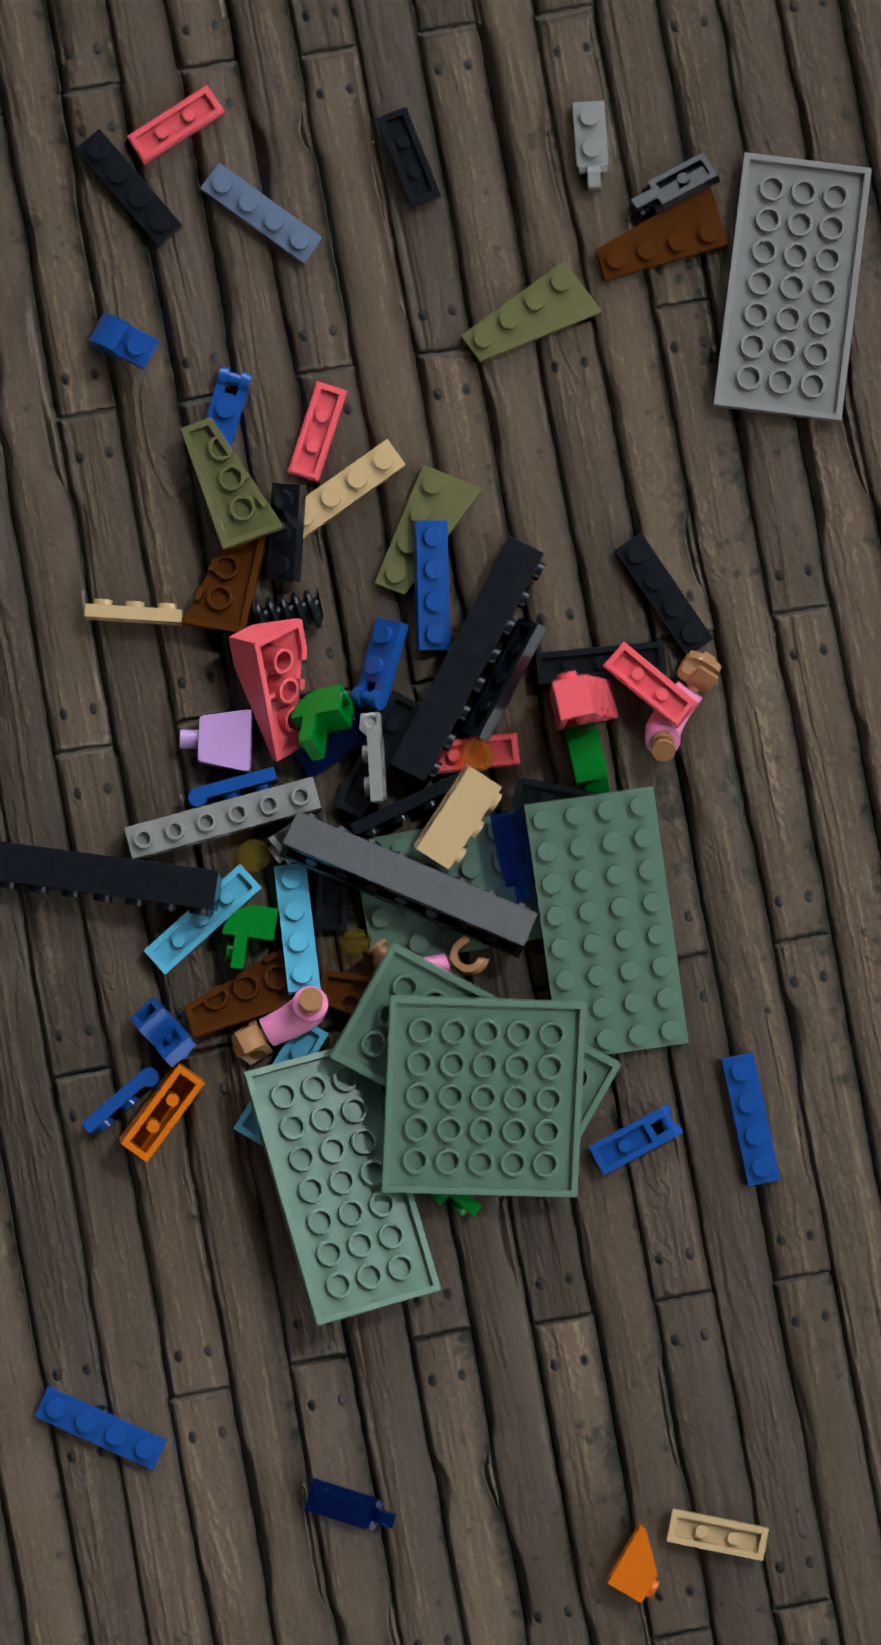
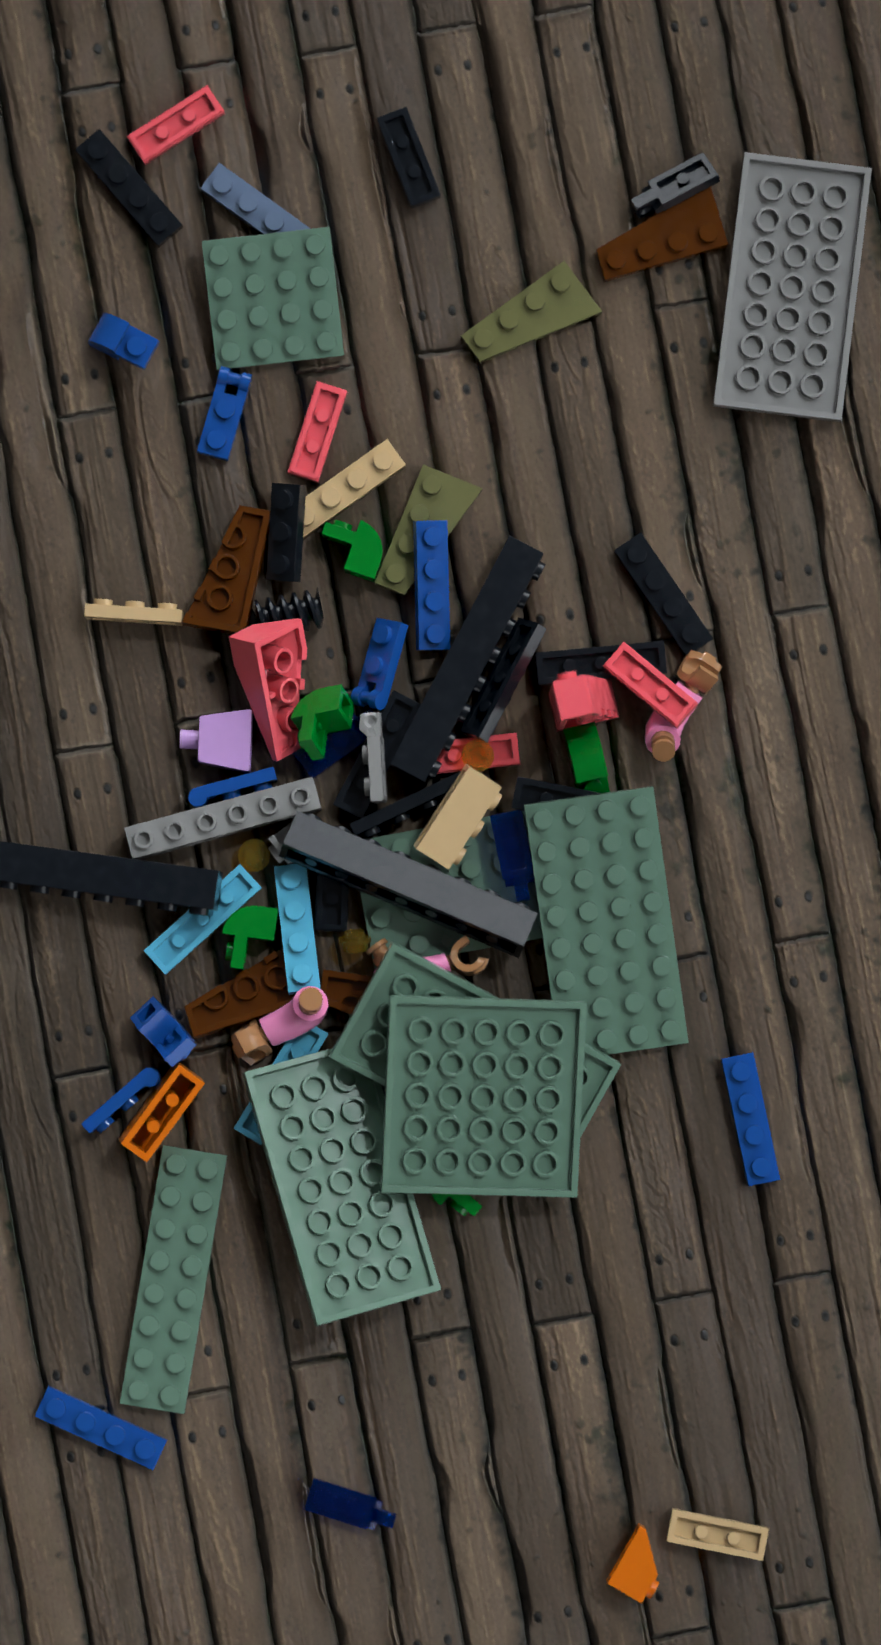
(173, 1279): none -> sand green plate
(230, 492): olive wing -> none
(273, 298): none -> sand green plate
(365, 545): none -> green brick
(590, 141): light grey hinge -> none
(634, 1140): blue plate -> none

